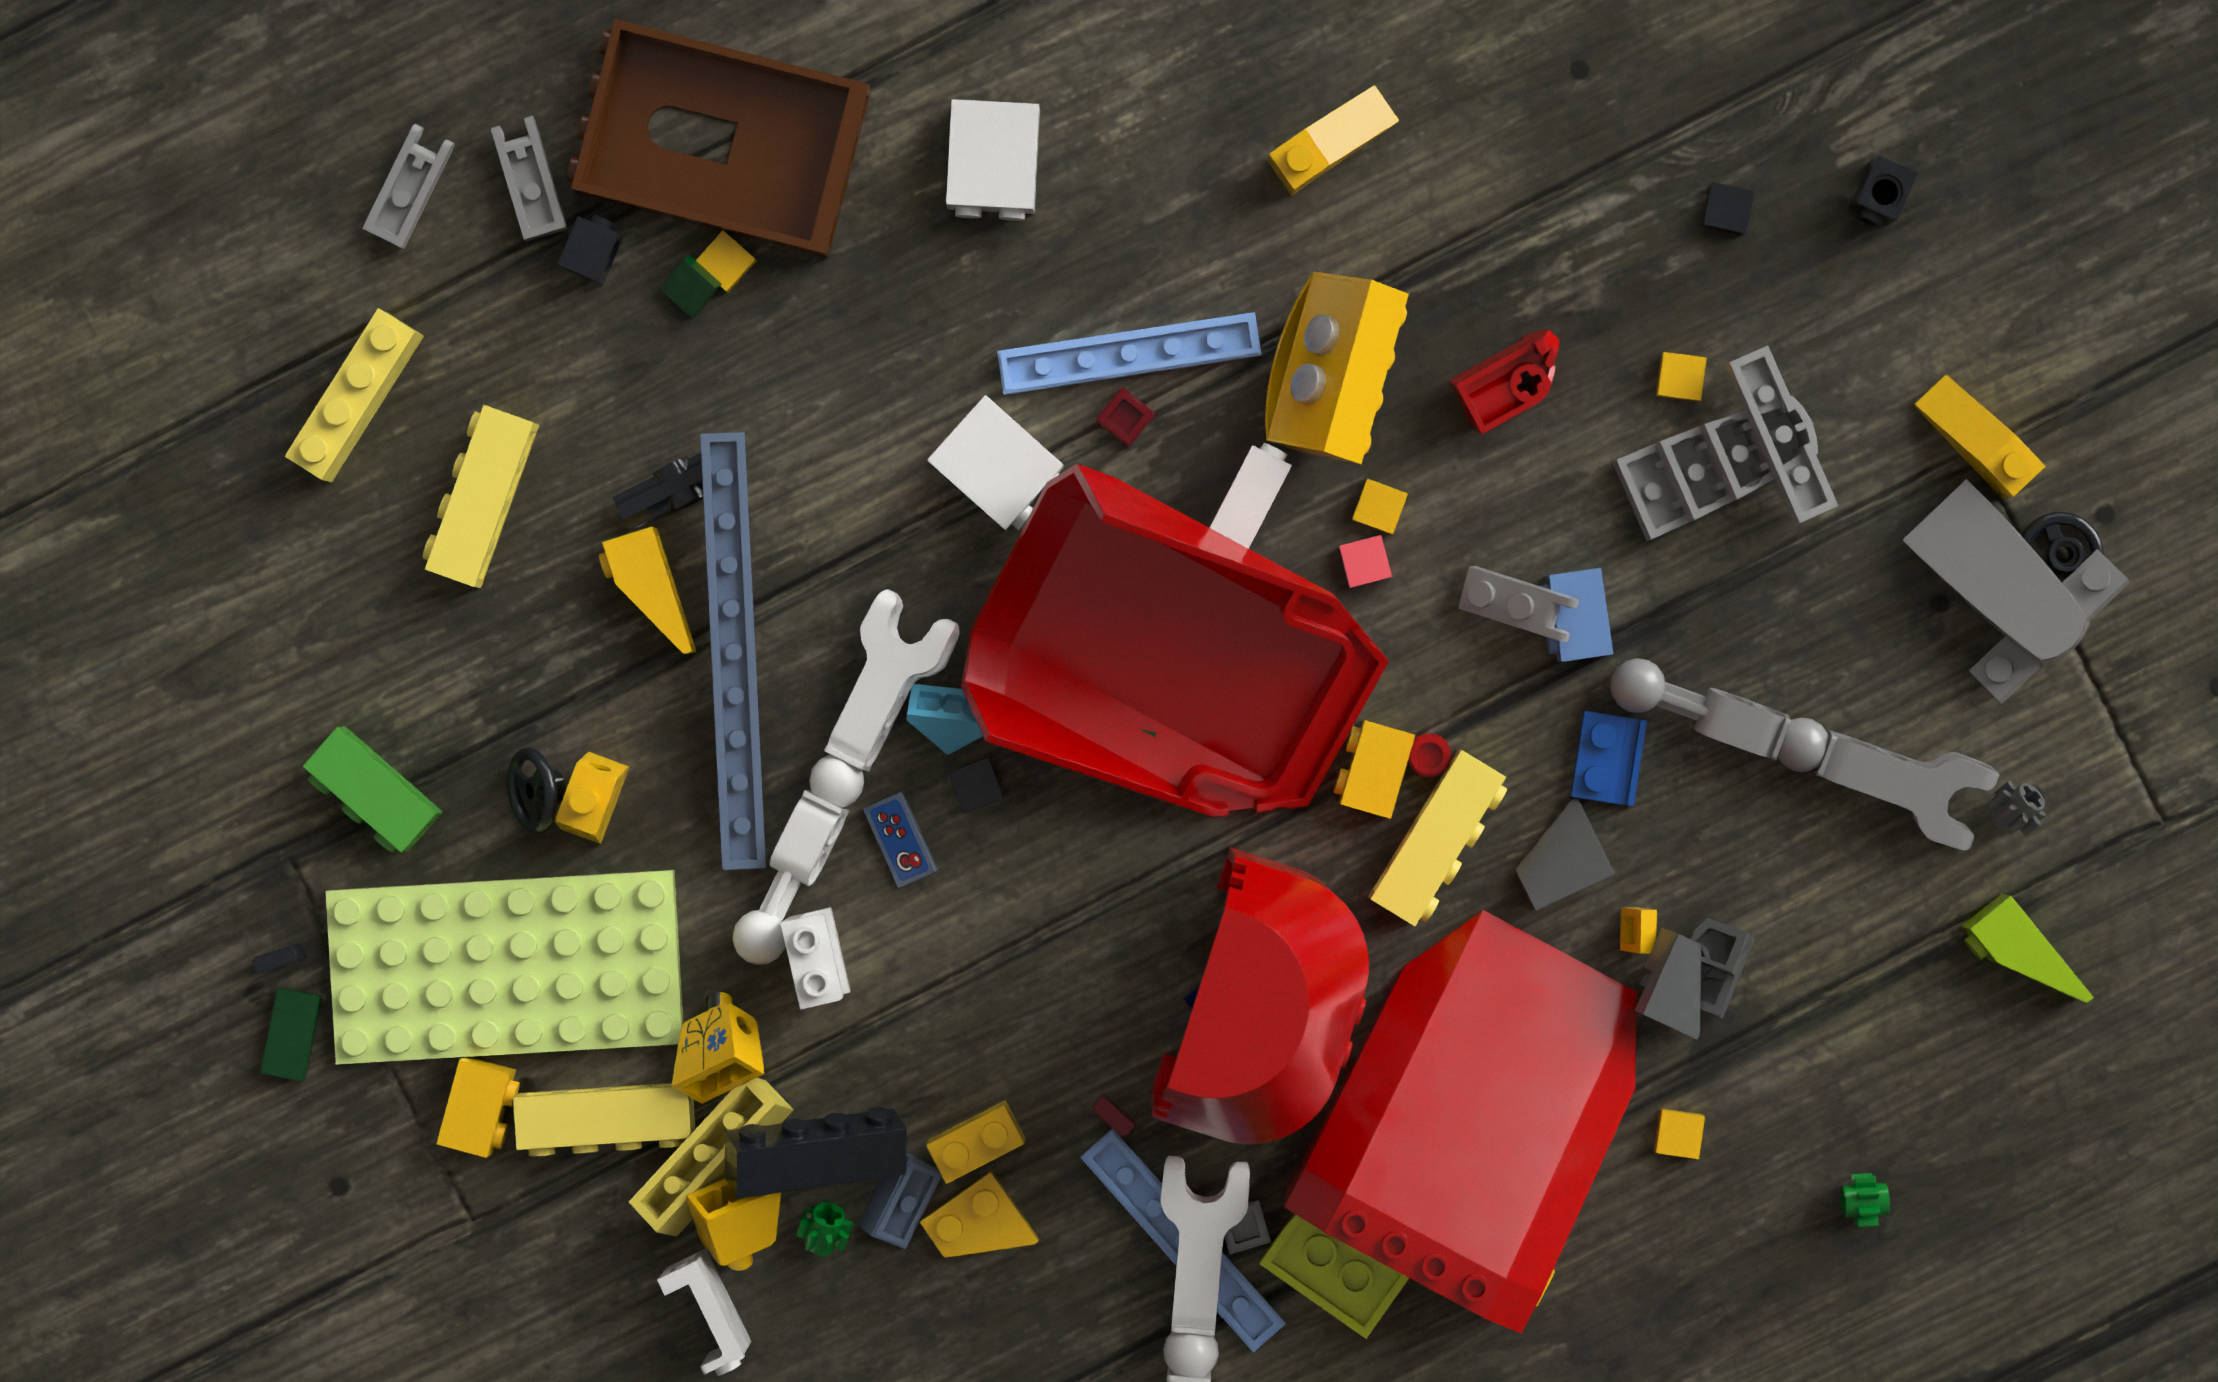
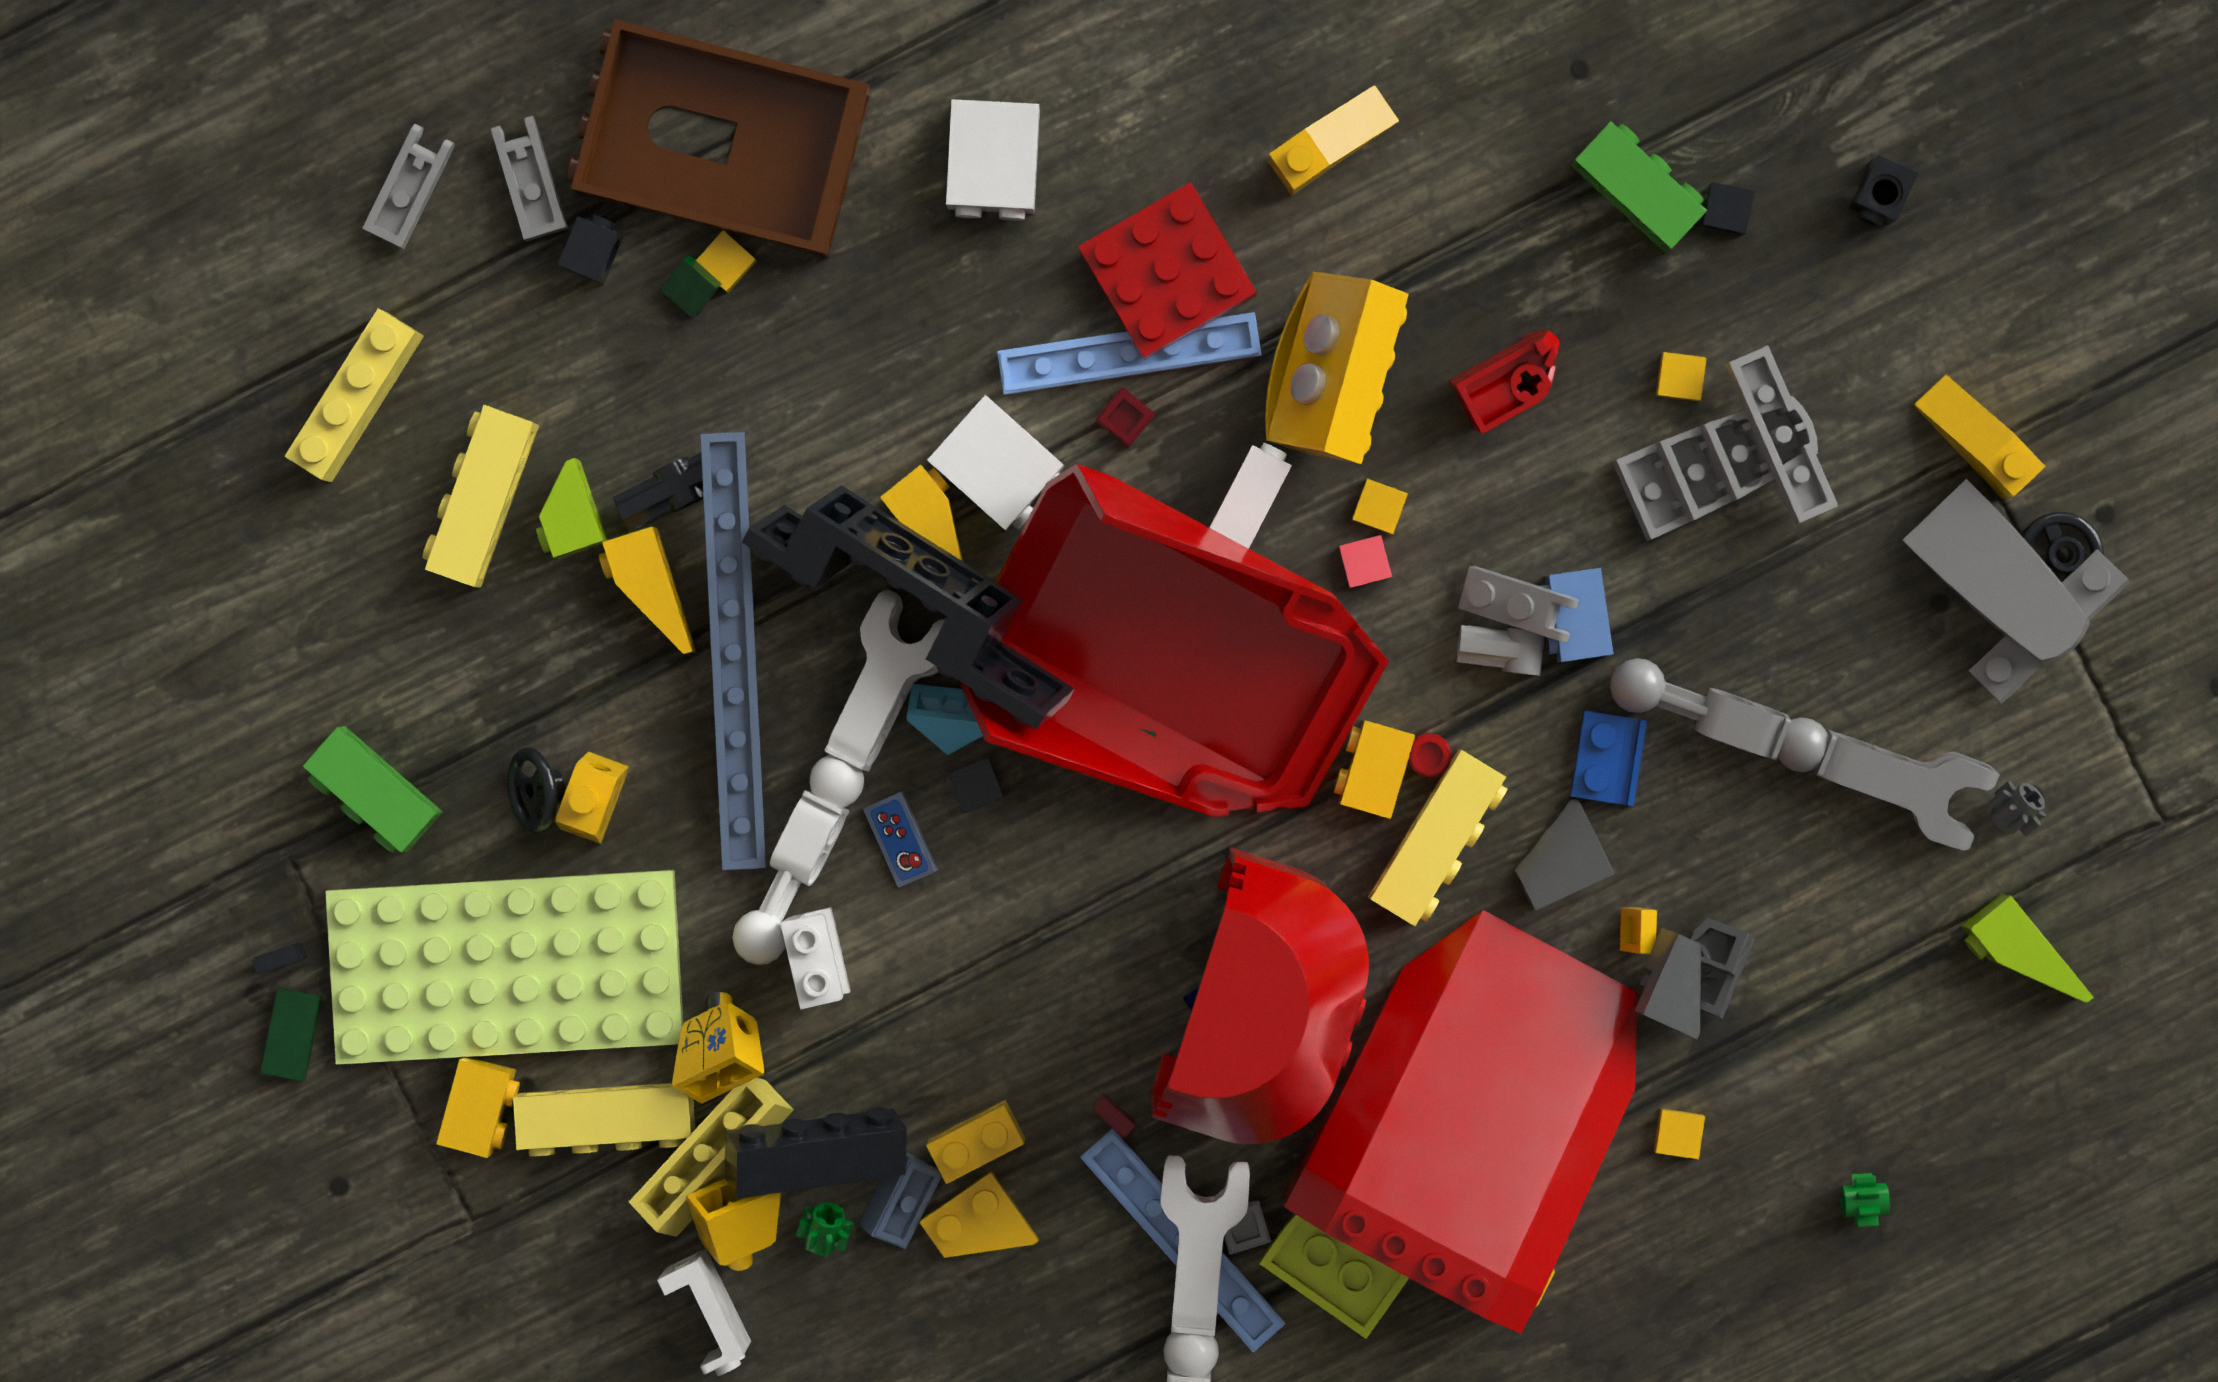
(570, 515): none -> lime slope
(924, 507): none -> yellow slope
(977, 608): none -> black bracket
(1167, 271): none -> red plate
(1510, 649): none -> light grey piece
(1640, 186): none -> bright green brick

